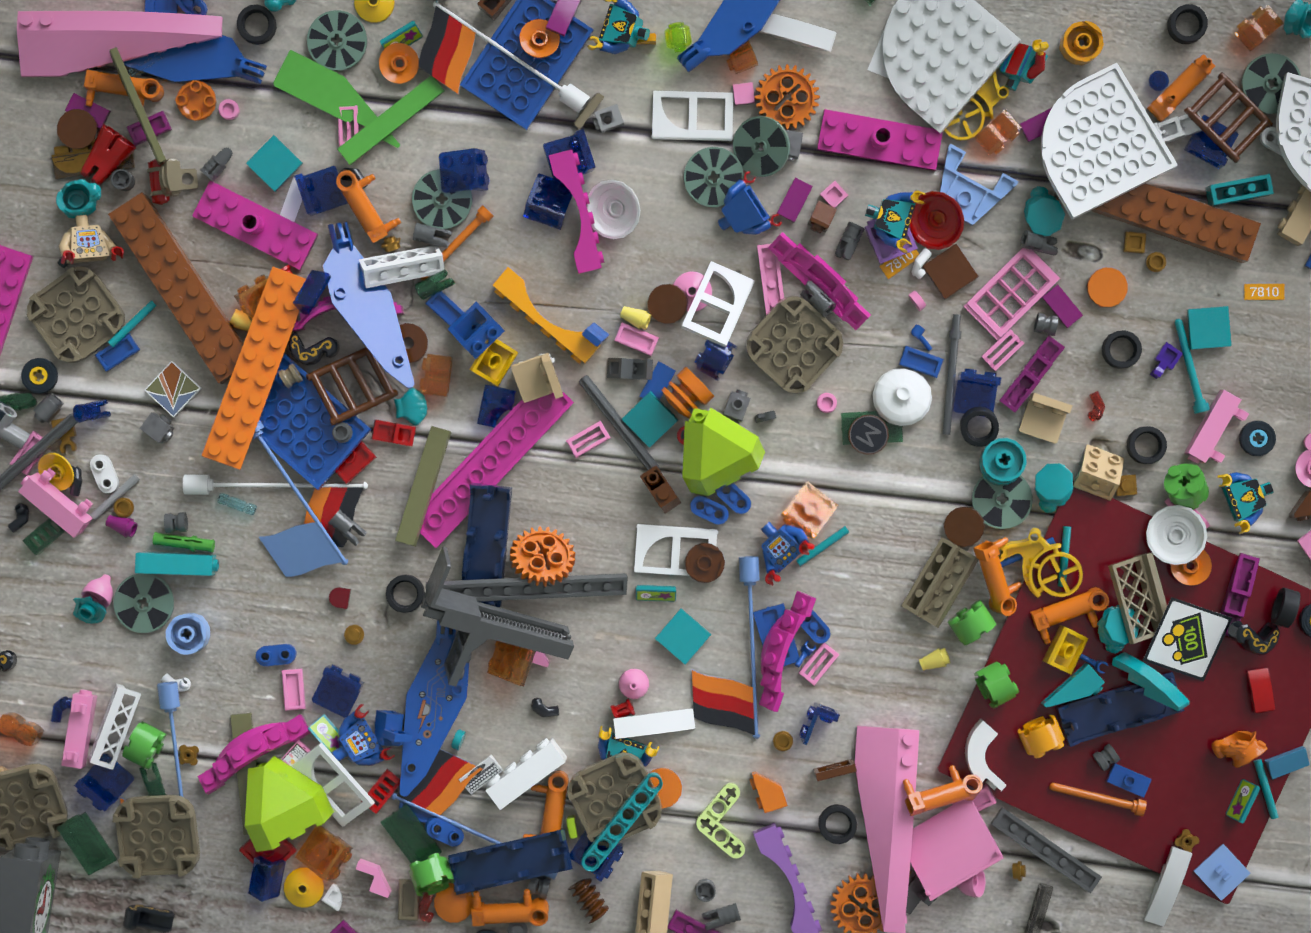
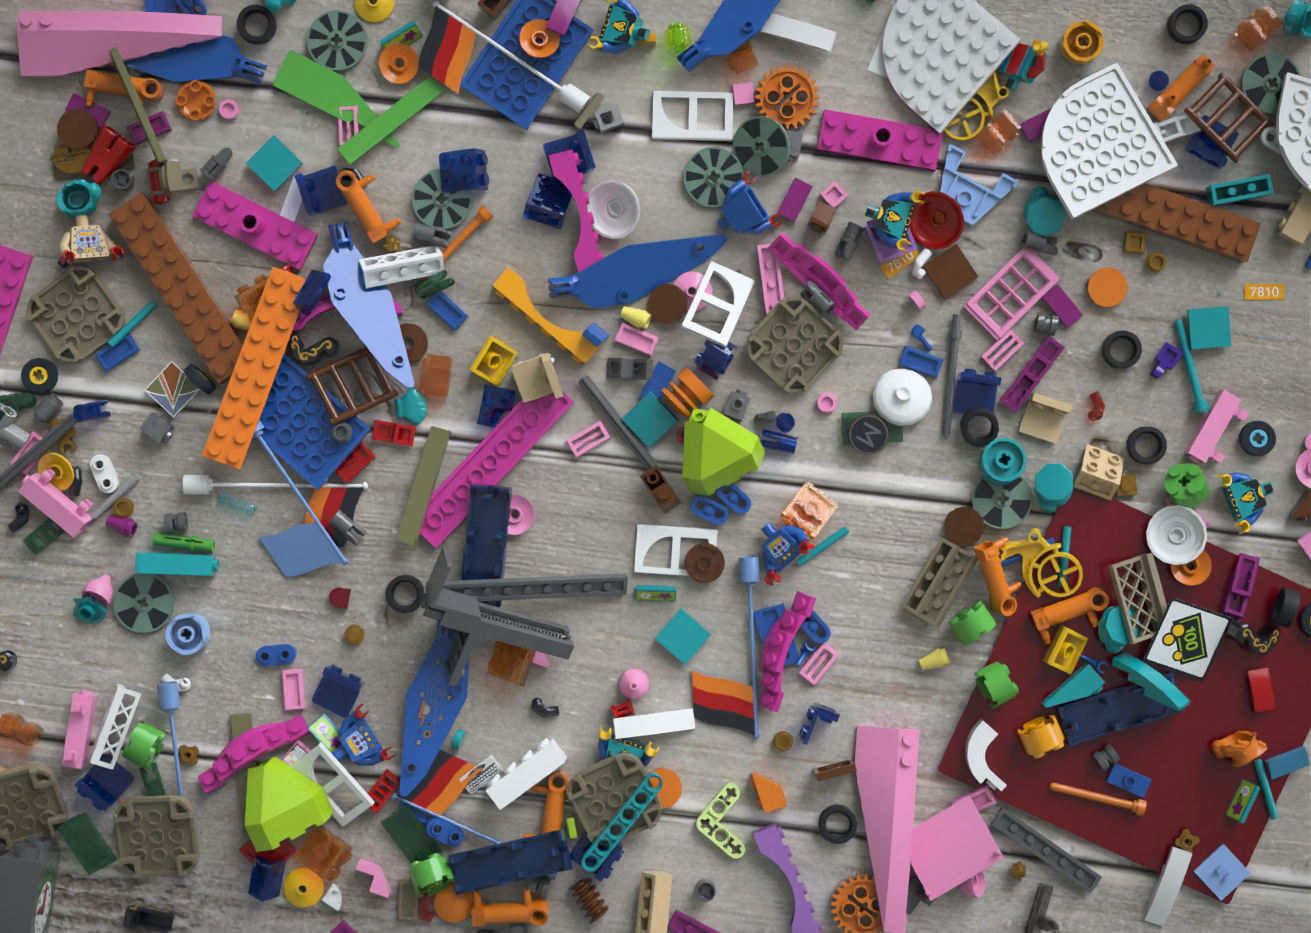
(60, 706): clear blue arm -> none
(199, 379): none -> black bush
(290, 376): dark tan wheel -> none
(389, 728): blue brick -> none
(474, 329): blue window -> none
(525, 518): none -> bright pink dish
(557, 551): orange gear -> none
(635, 270): none -> blue wing
(726, 916): dark grey hinge -> none
(784, 442): none -> clear blue hinge
(785, 422): none -> clear blue plate
(942, 795): orange piece -> none

